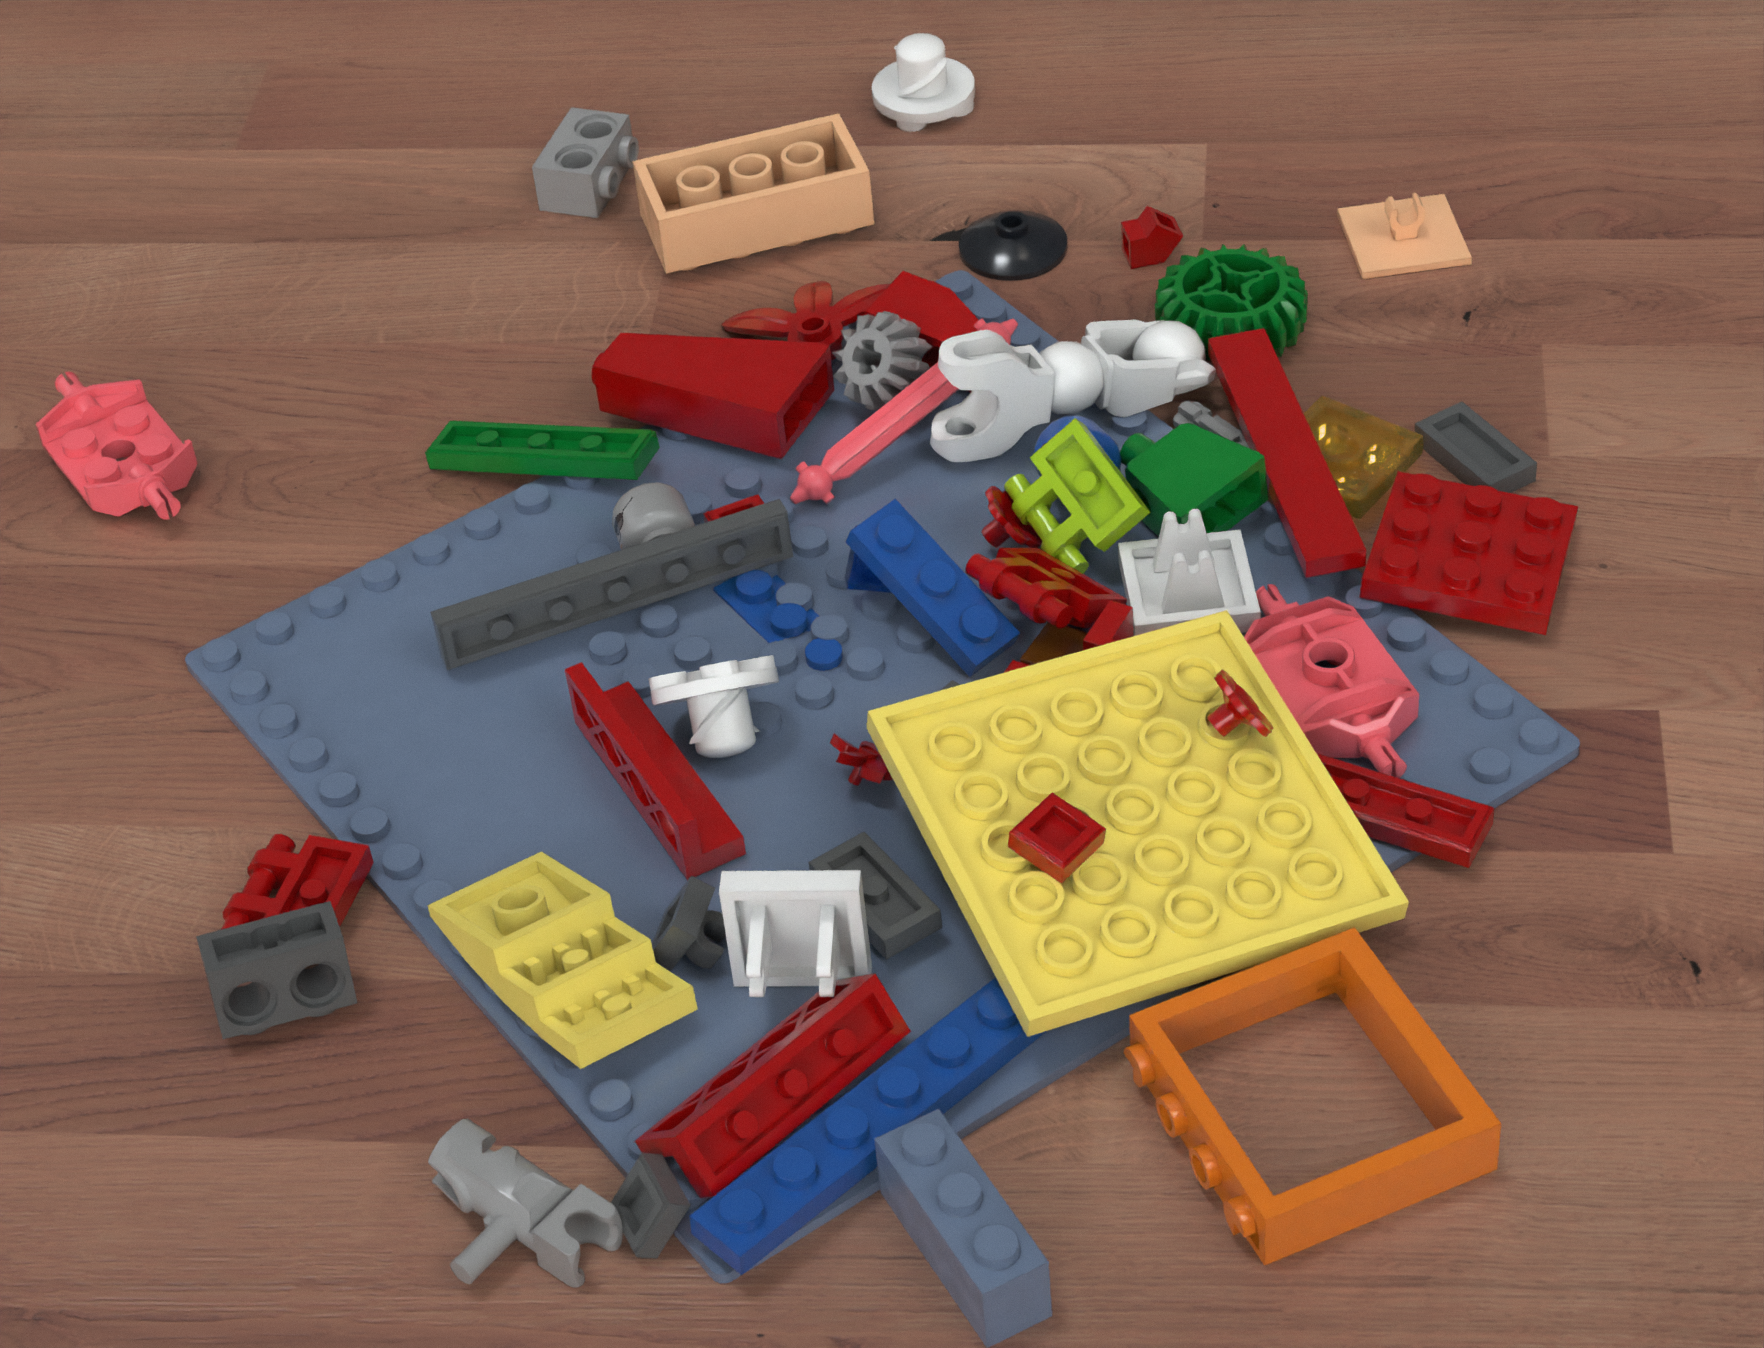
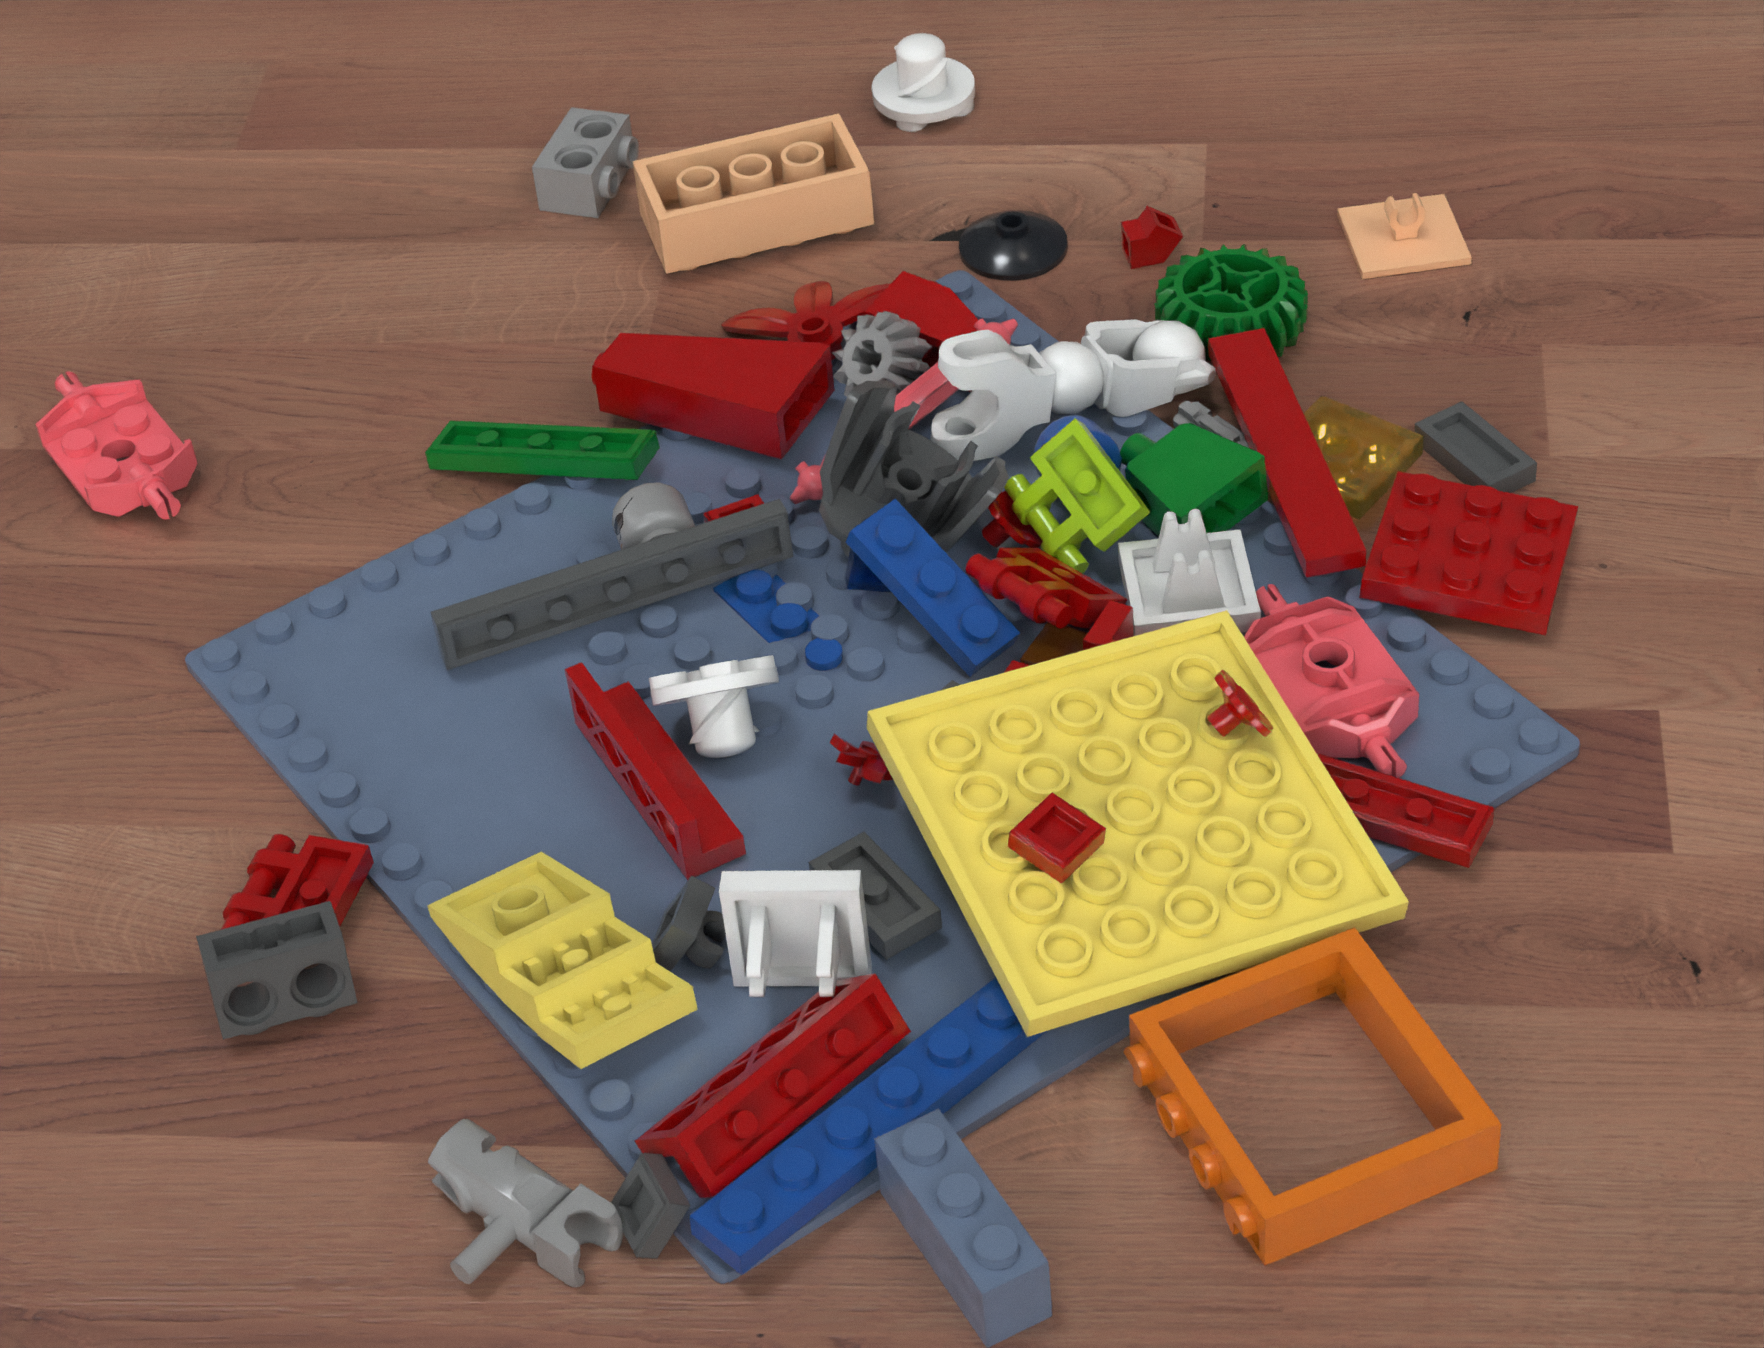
(880, 460): none -> dark grey piece

